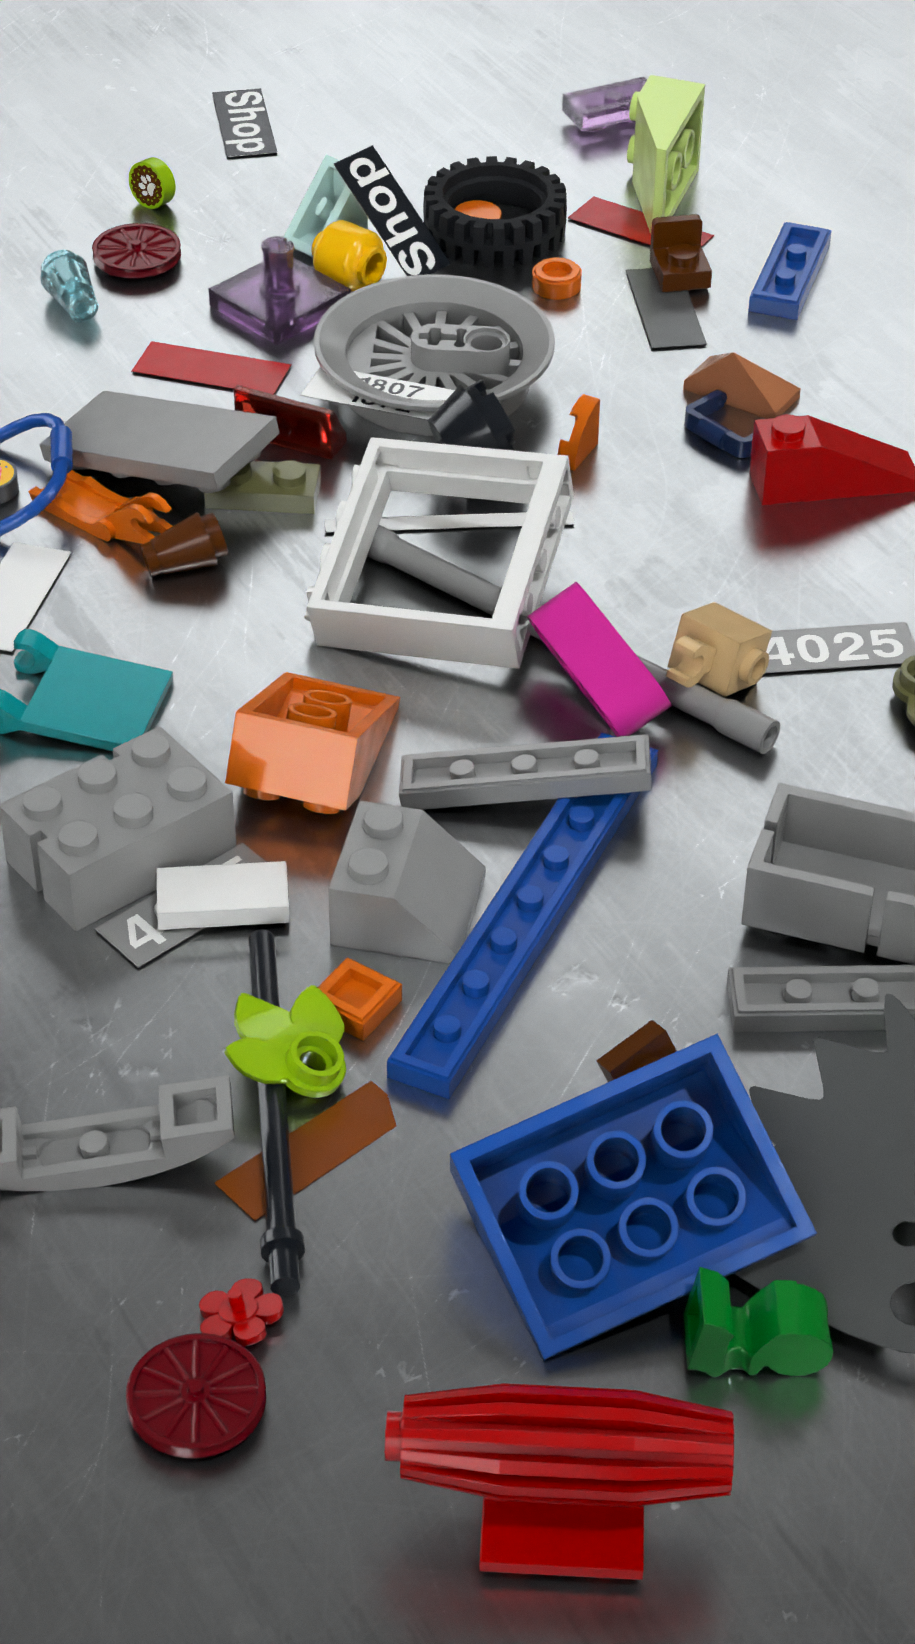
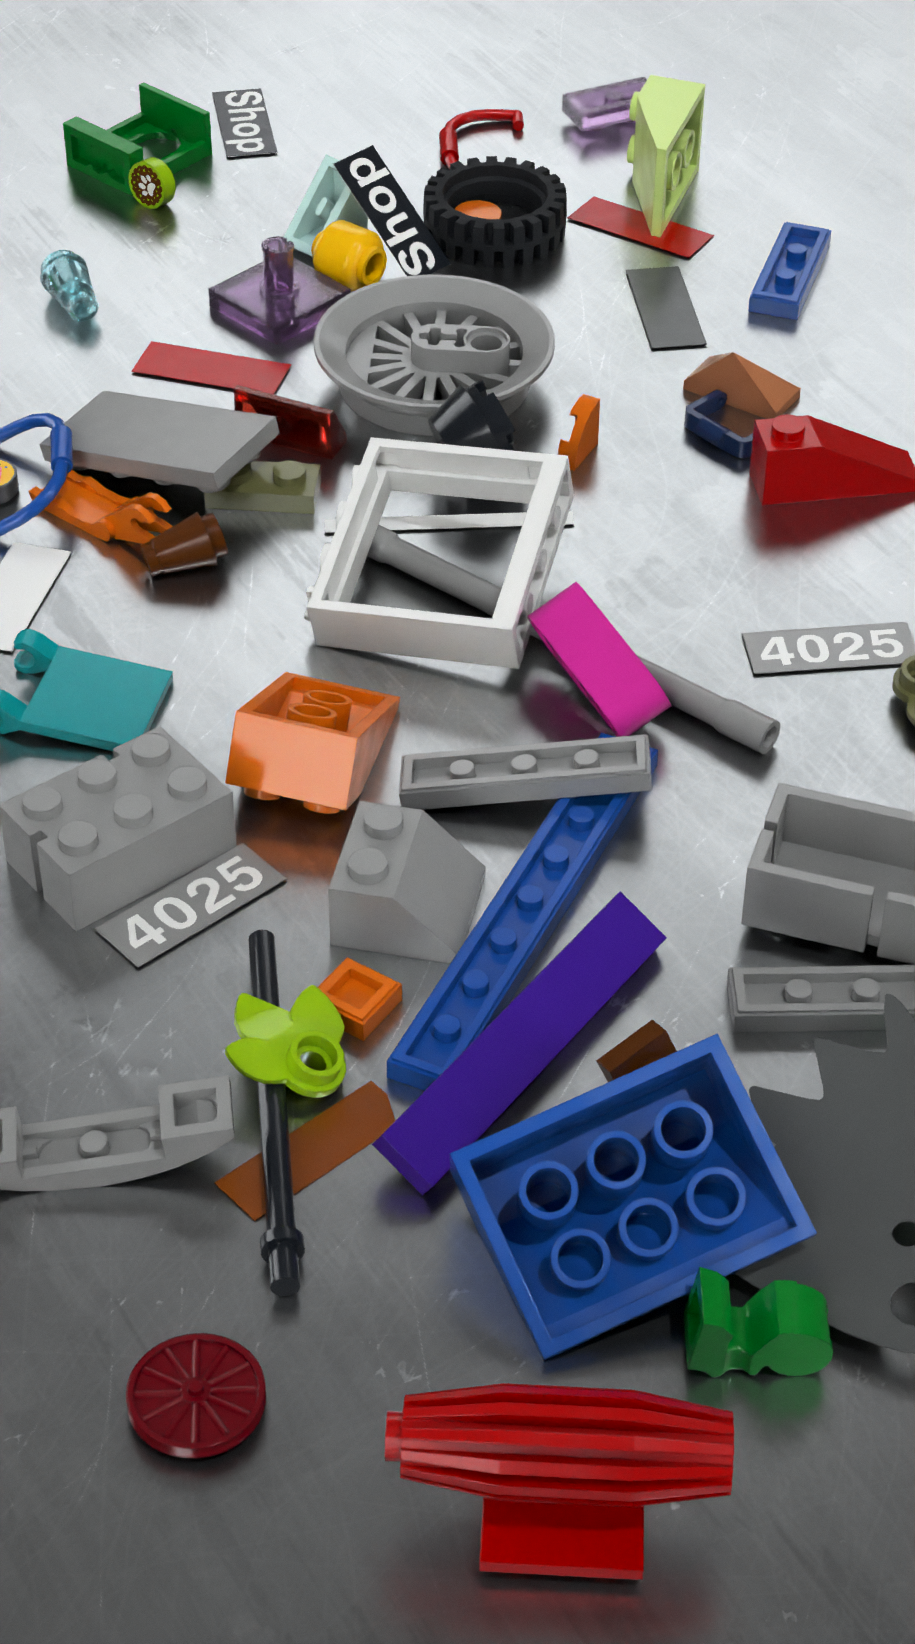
(112, 152): none -> green panel
(136, 250): dark red wheel -> none
(222, 895): white tile -> none
(240, 1312): red plant -> none
(325, 389): white sticker -> none
(448, 136): none -> red piece
(519, 1043): none -> dark purple tile
(556, 278): orange tile -> none
(678, 253): reddish brown bracket -> none
(718, 650): tan brick -> none

